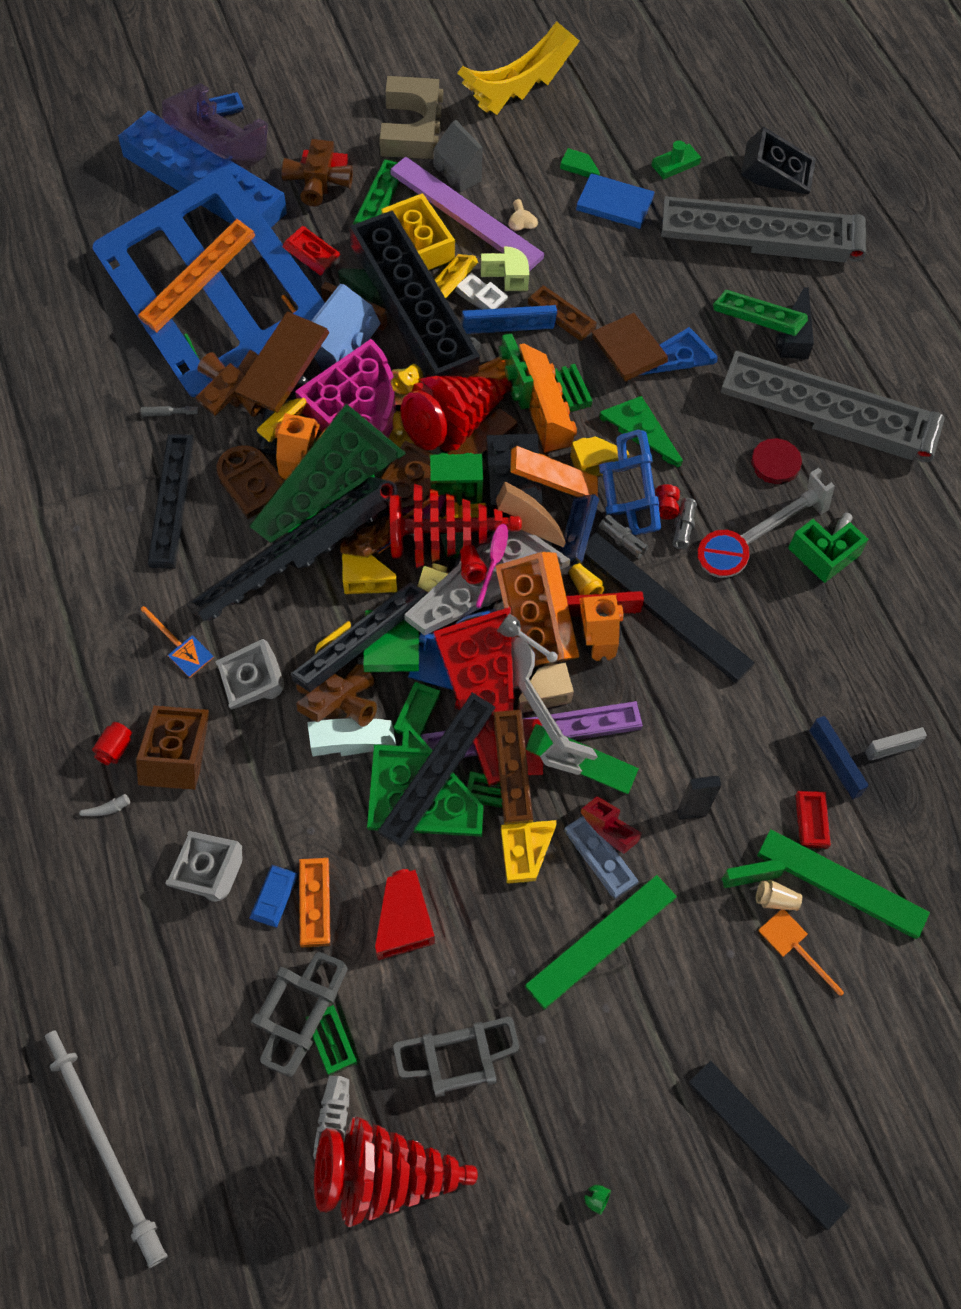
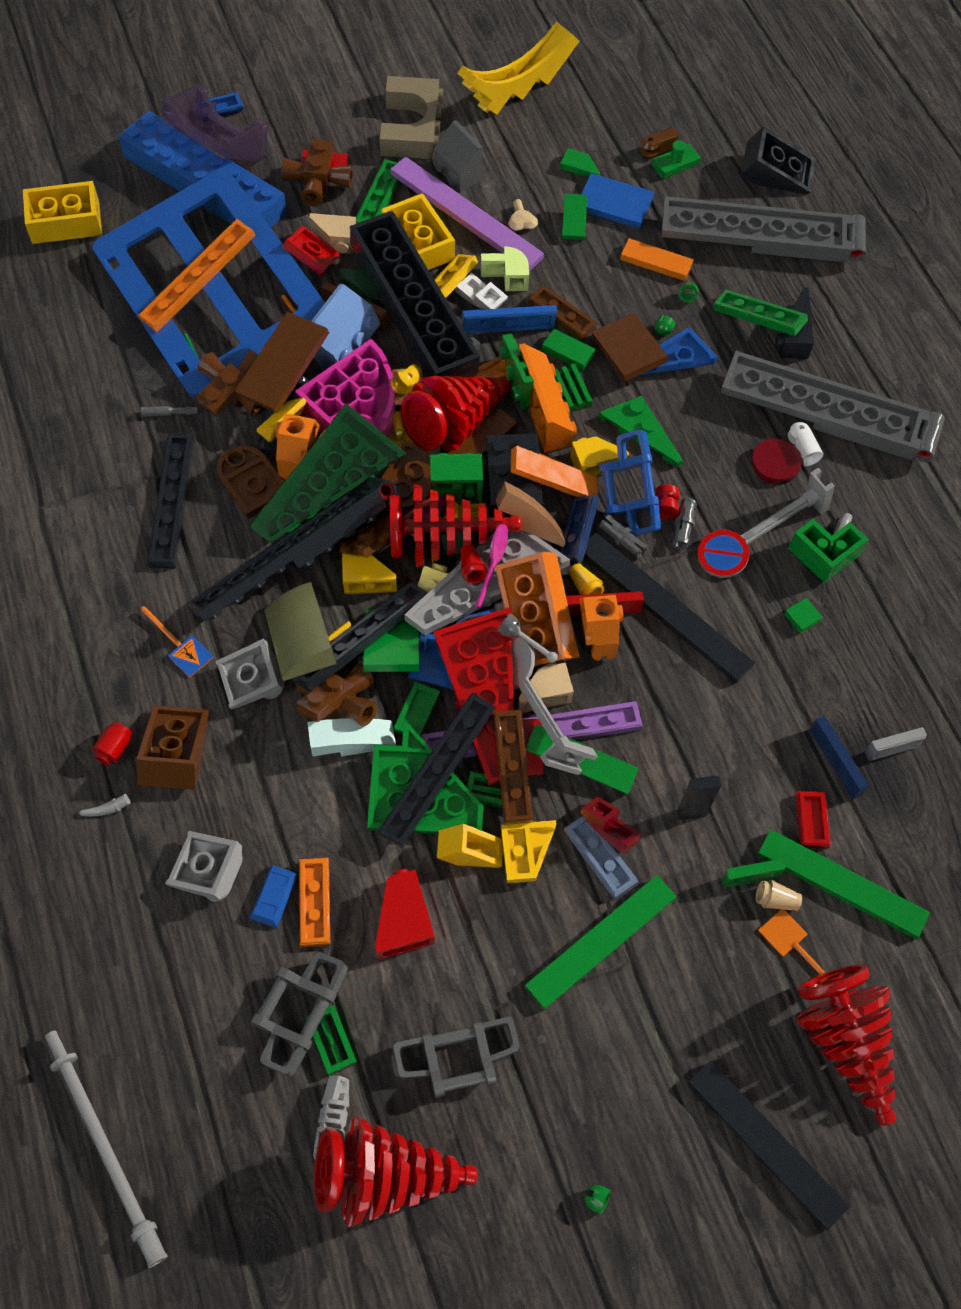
(62, 212): none -> yellow brick
(299, 633): none -> olive slope
(333, 230): none -> tan slope
(469, 847): none -> yellow slope
(568, 349): none -> green tile
(574, 217): none -> green tile
(656, 259): none -> orange tile
(658, 142): none -> reddish brown piece
(664, 325): none -> green hinge
(688, 297): none -> green hinge
(803, 615): none -> green tile
(805, 443): none -> white piece
(853, 1033): none -> red plant

